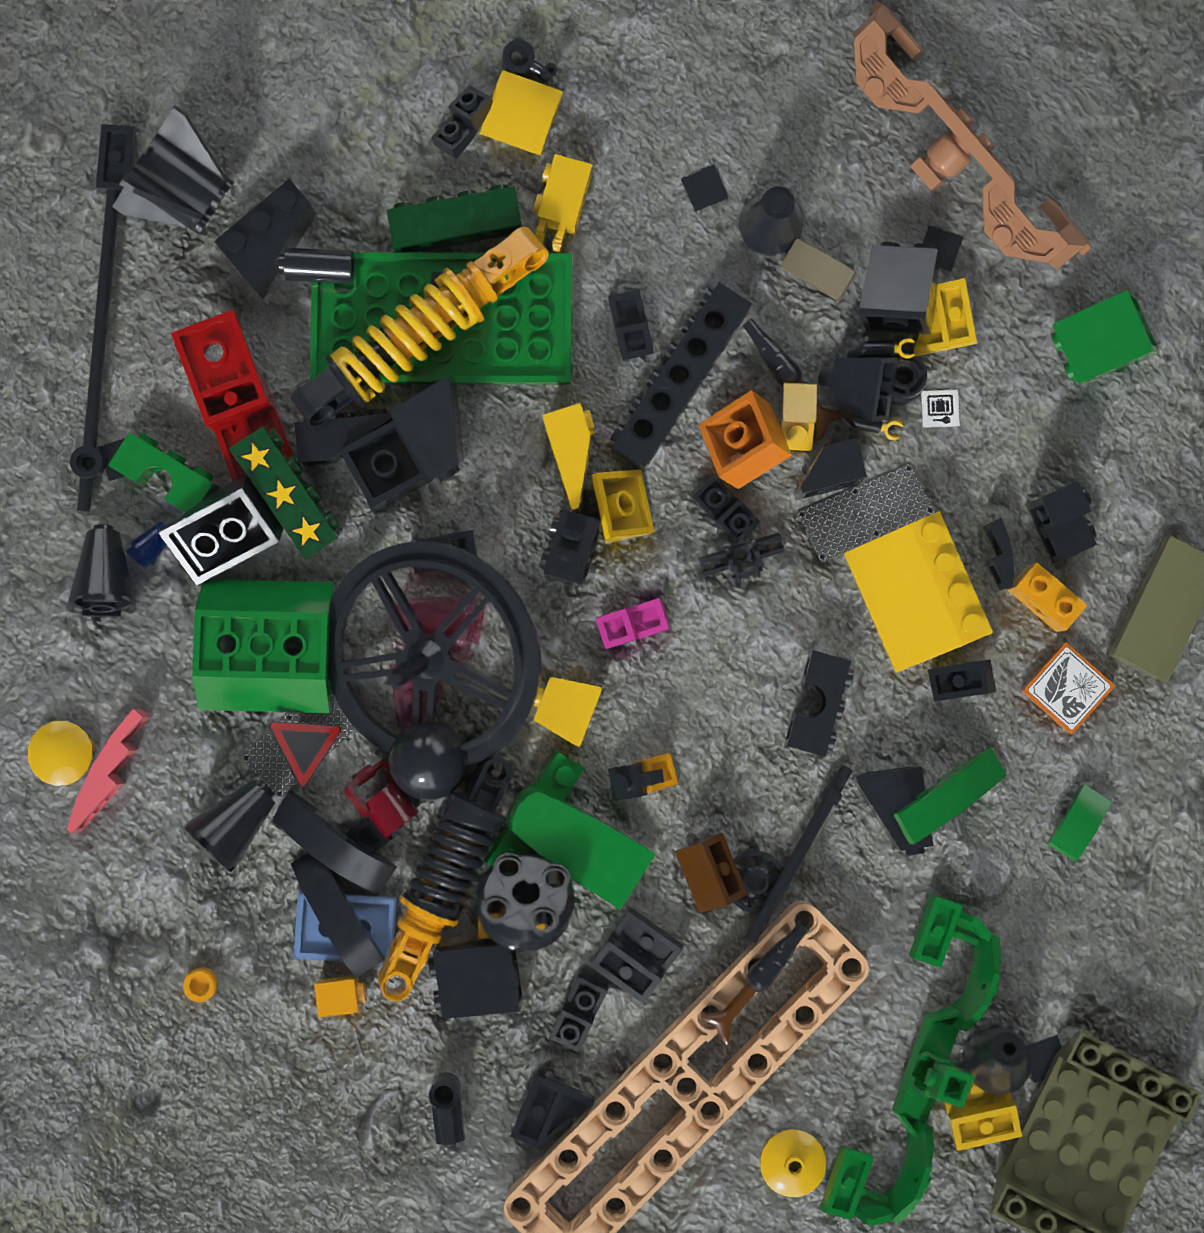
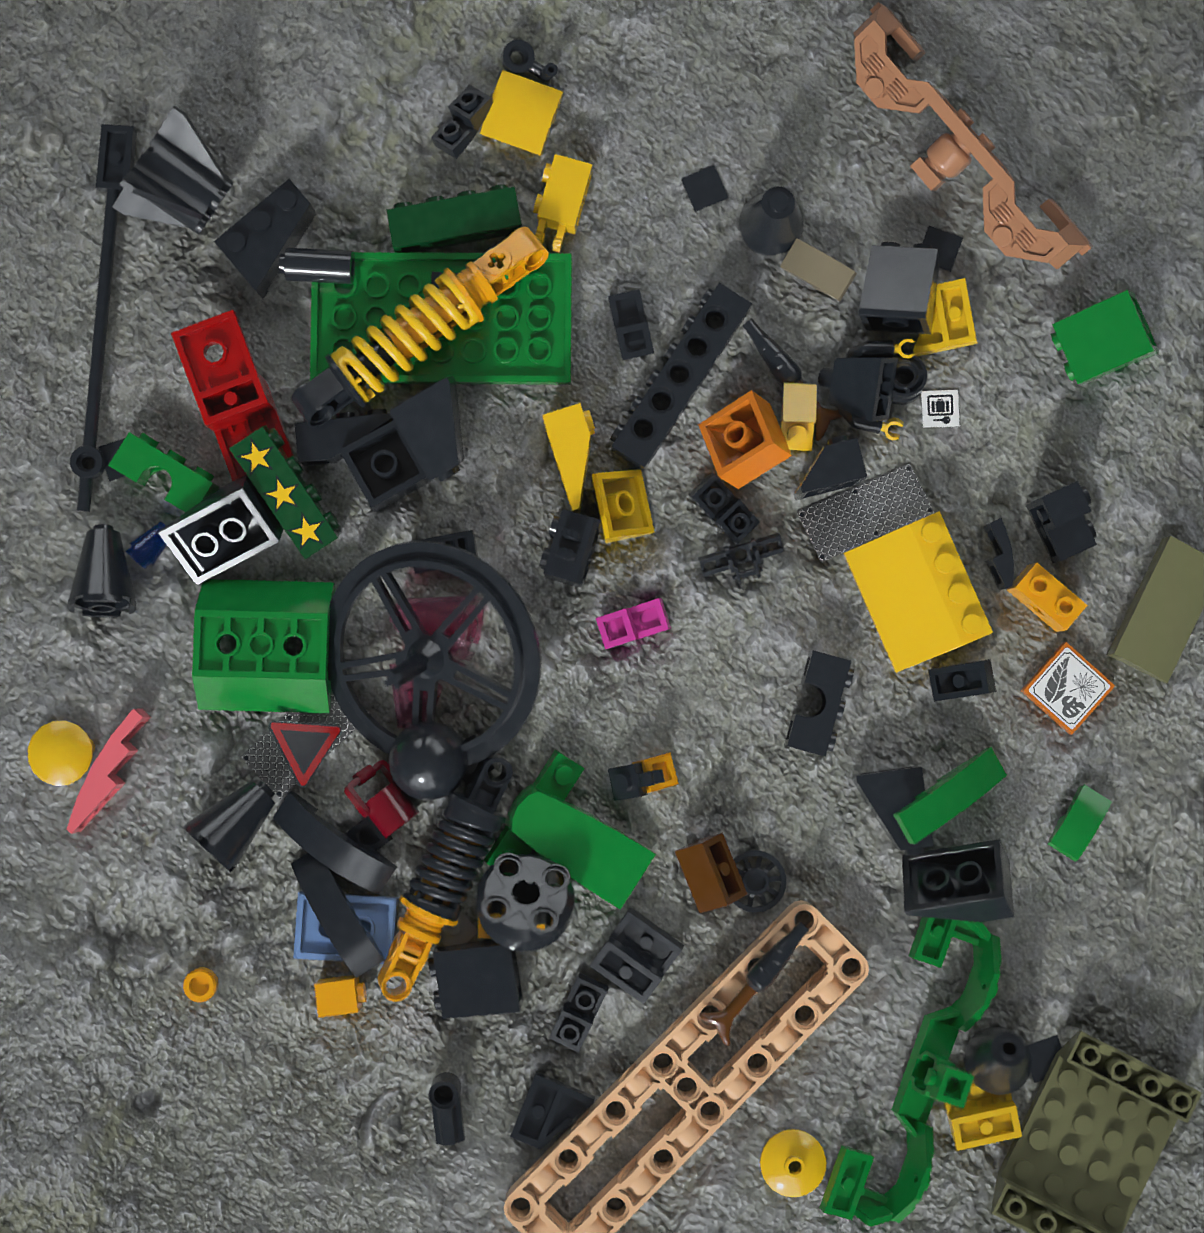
(566, 708): yellow torso -> none
(830, 797): black bar -> none
(959, 883): none -> black slope

